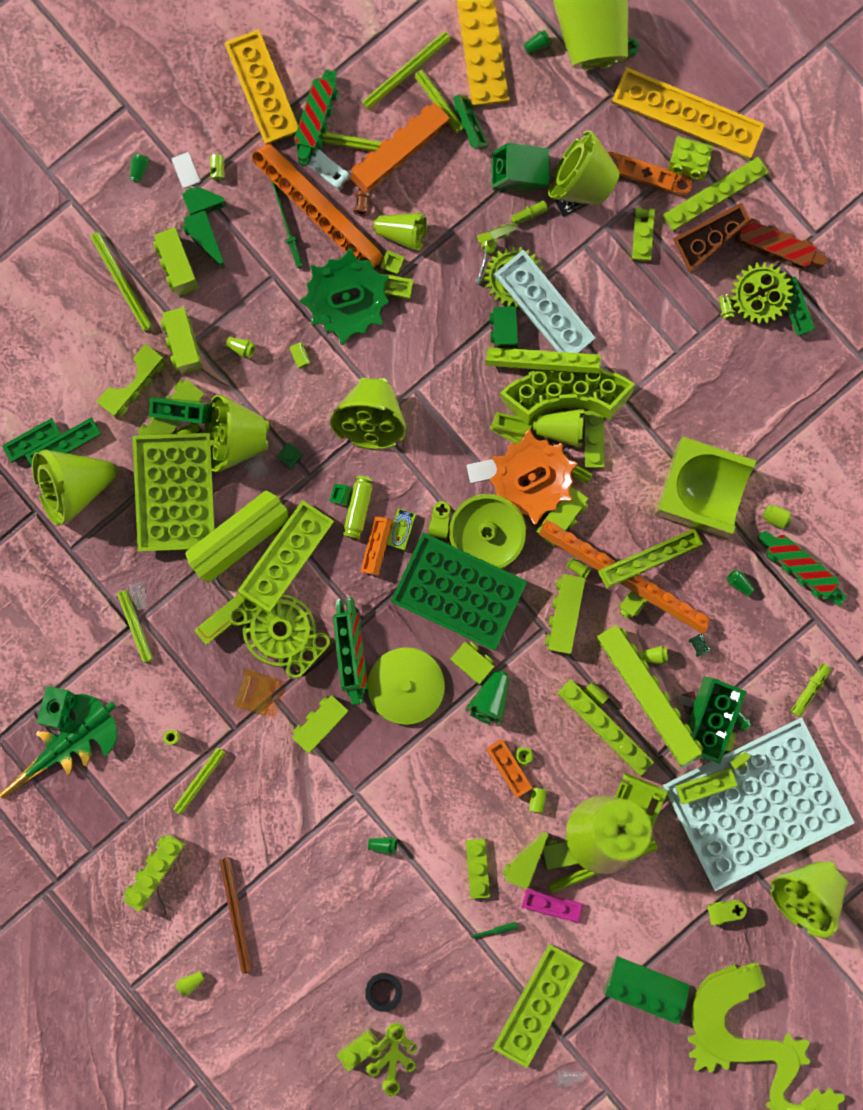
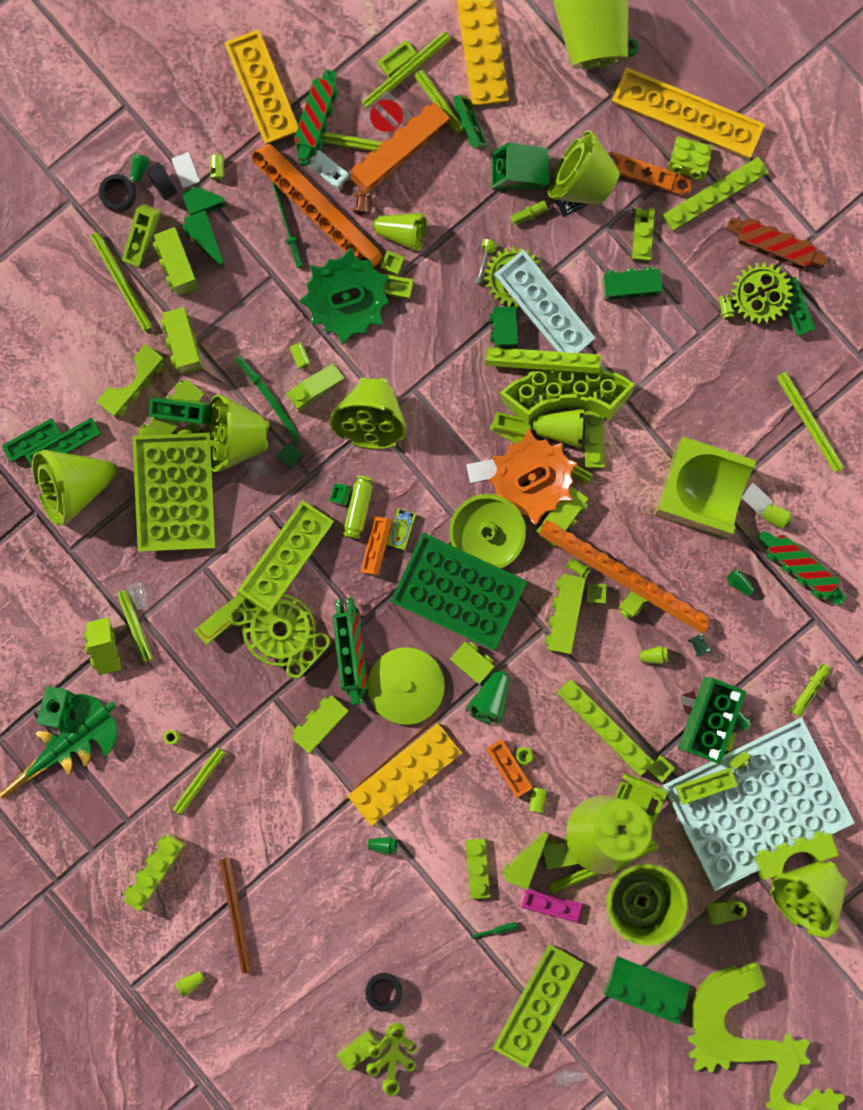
(102, 646): none -> lime brick
(110, 180): none -> black tyre
(140, 234): none -> lime slope
(161, 181): none -> black tyre
(237, 536): lime piece -> none
(241, 346): lime cone -> none
(256, 379): none -> green sword
(261, 693): clear yellow plate -> none
(314, 387): none -> lime slope
(386, 115): none -> piece
(396, 58): none -> lime tile
(404, 774): none -> yellow plate
(439, 523): lime piece -> none
(500, 231): lime plate -> none
(537, 42): green cone -> none
(595, 693): lime piece -> none
(596, 593): none -> lime plate
(632, 283): none -> green brick
(649, 696): lime brick -> none
(650, 558): lime tile -> none
(661, 768): none -> lime plate
(662, 908): none -> lime cone
(707, 238): dark orange wedge -> none
(756, 499): none -> white sticker
(771, 862): none -> lime arch
(810, 422): none -> lime axle

